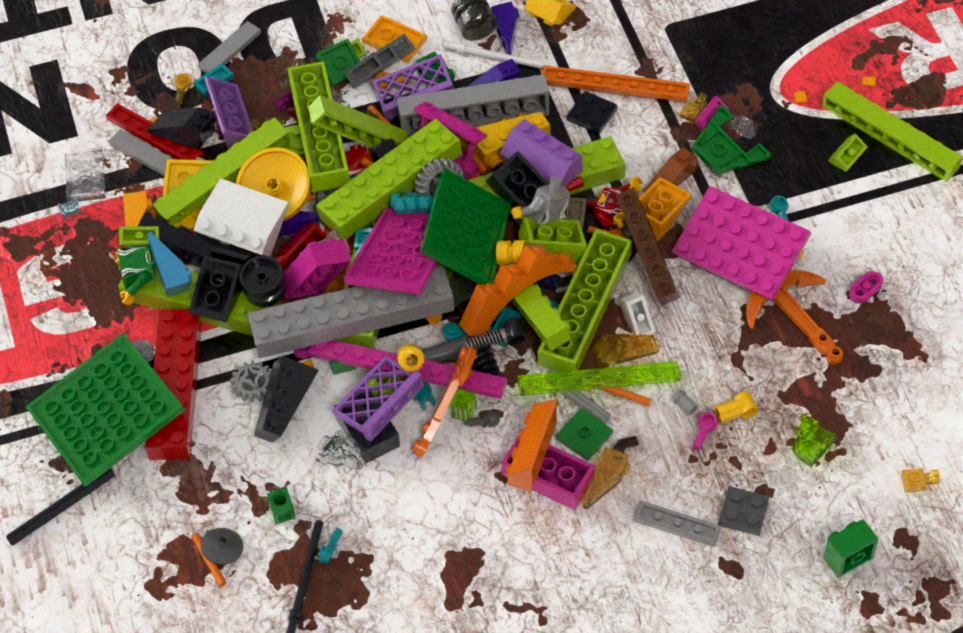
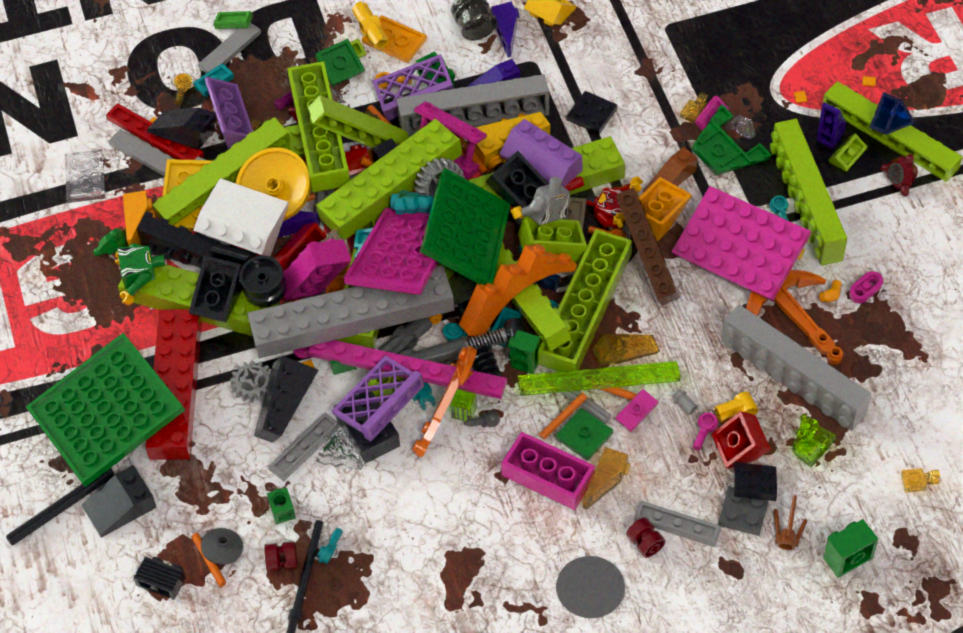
(69, 208): clear light blue bush -> none
(110, 242): none -> green rock
(119, 501): none -> black slope
(136, 235): lime slope -> none
(145, 349): light grey gear -> none
(160, 577): none -> black brick
(171, 269): dark azure slope -> none
(237, 19): none -> bright green tile
(273, 557): none -> dark red wheel
(303, 447): none -> light grey tile
(370, 25): none -> yellow piece
(379, 61): dark grey slope -> none
(407, 336): none -> dark grey piece
(414, 362): yellow head -> none
(463, 47): white bar -> none
(509, 252): yellow wheel -> none
(524, 351): none -> green brick
(532, 445): orange slope -> none
(563, 416): none -> orange bar
(590, 587): none -> flat silver sticker
(616, 83): orange plate -> none
(625, 443): dark brown arm -> none
(636, 410): none -> dark pink plate
(637, 314): white slope -> none
(643, 535): none -> dark red wheel
(741, 439): none -> red slope
(755, 481): none -> black plate
(787, 538): none -> dark orange plant
(795, 367): none -> light grey brick
(808, 192): none -> lime brick
(831, 125): none -> dark purple slope
(831, 294): none -> light orange arm
(891, 115): none -> clear blue slope
(901, 173): none -> dark red rock

